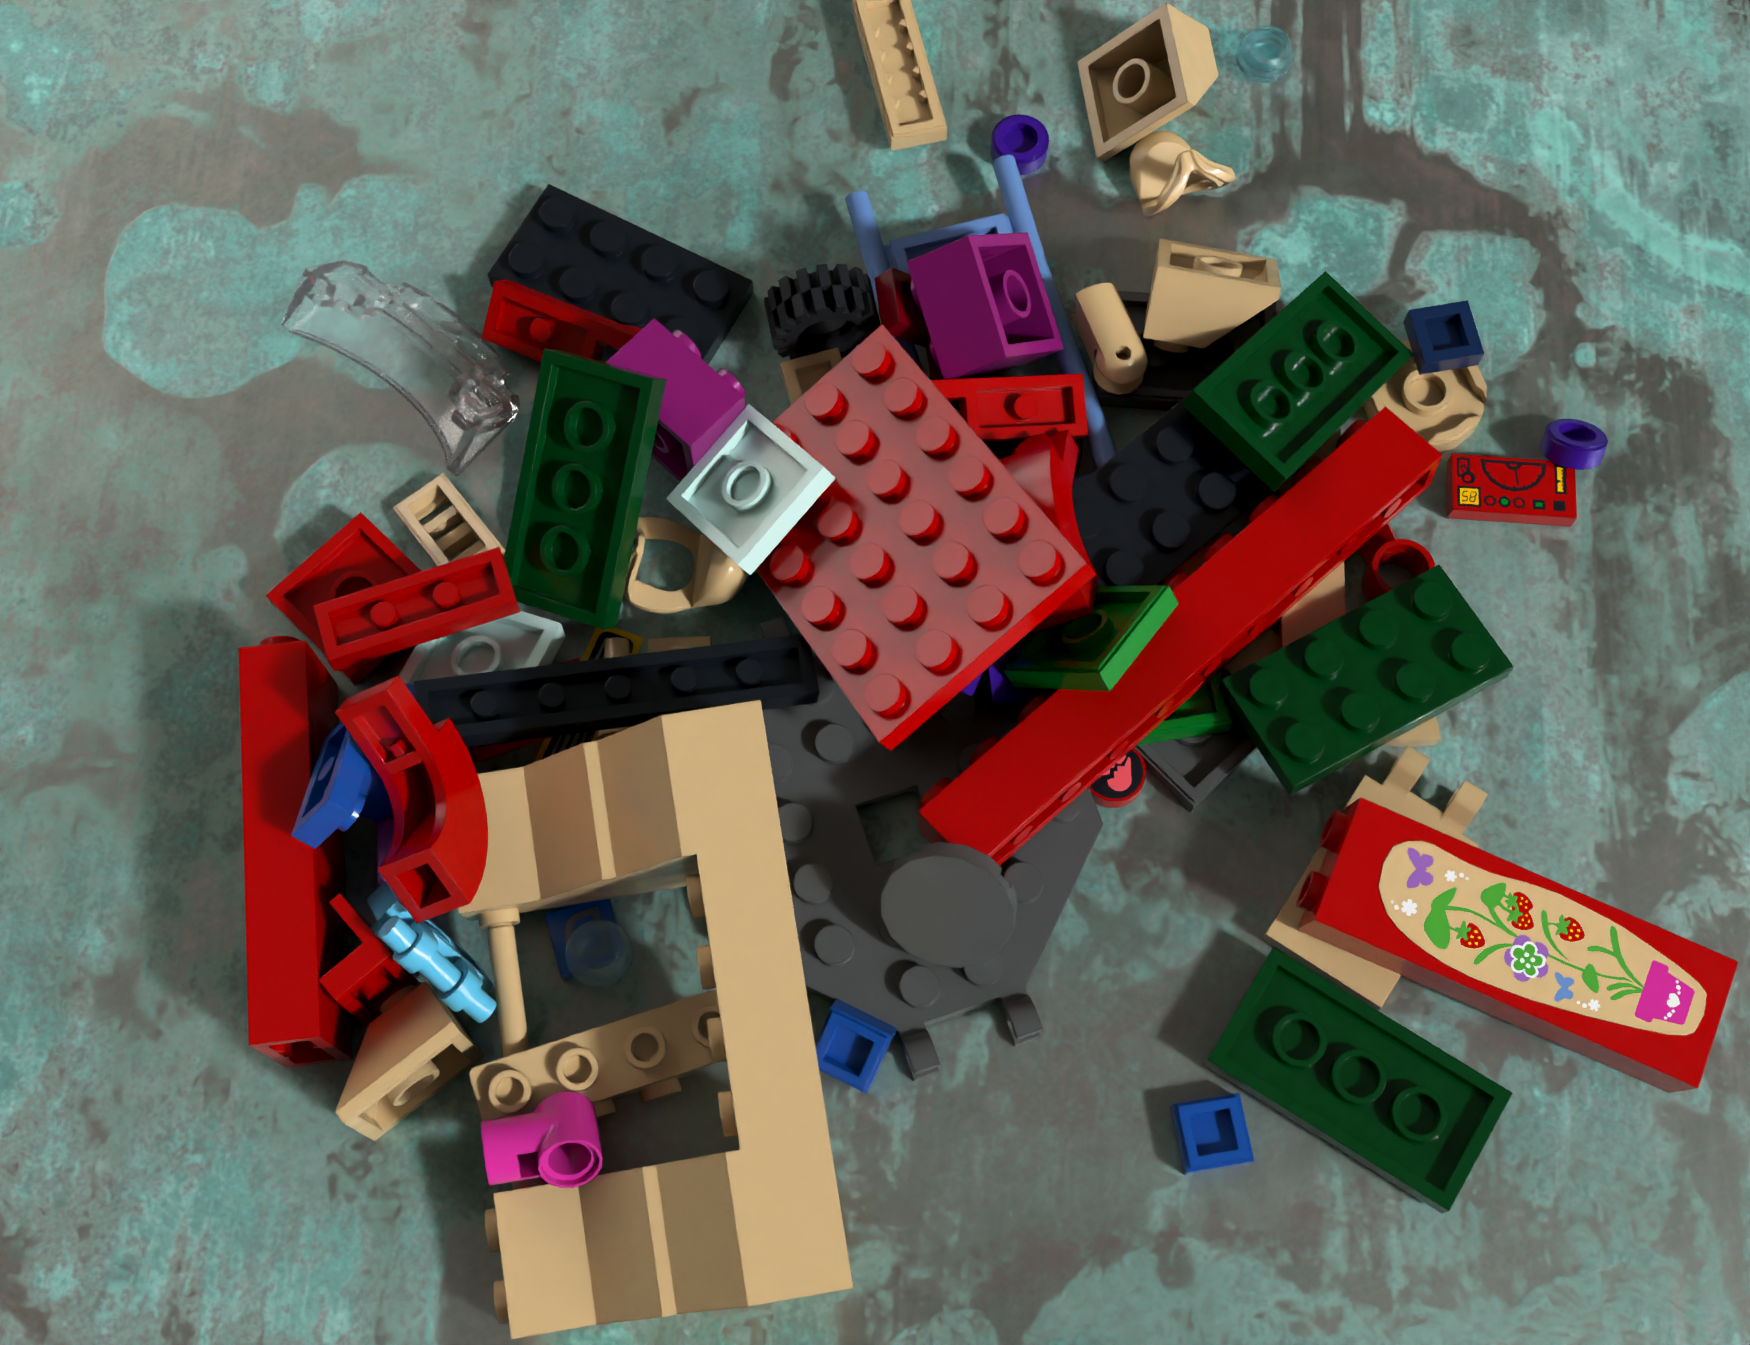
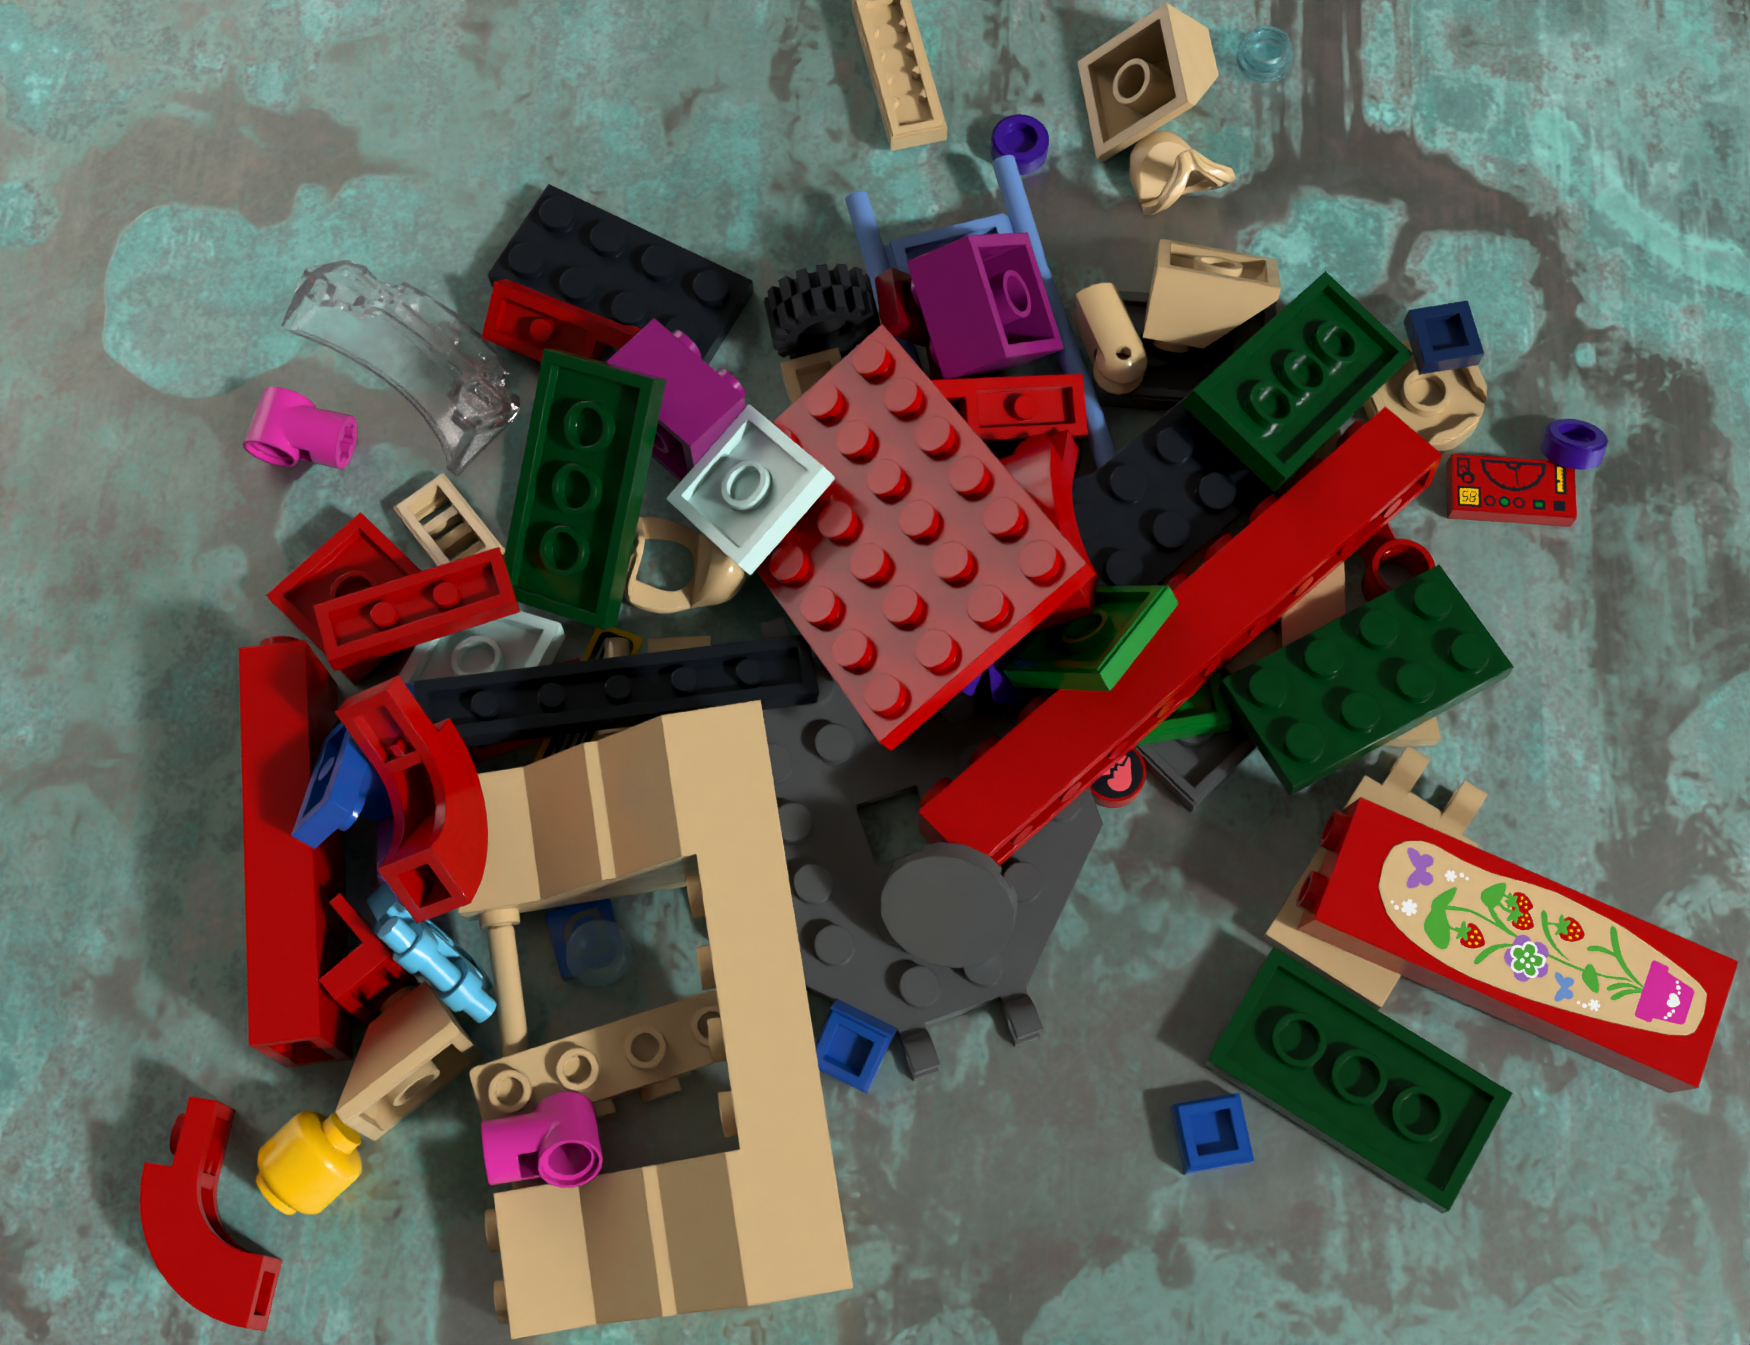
(186, 1228): none -> red arch
(292, 428): none -> dark pink piece
(308, 1163): none -> yellow head

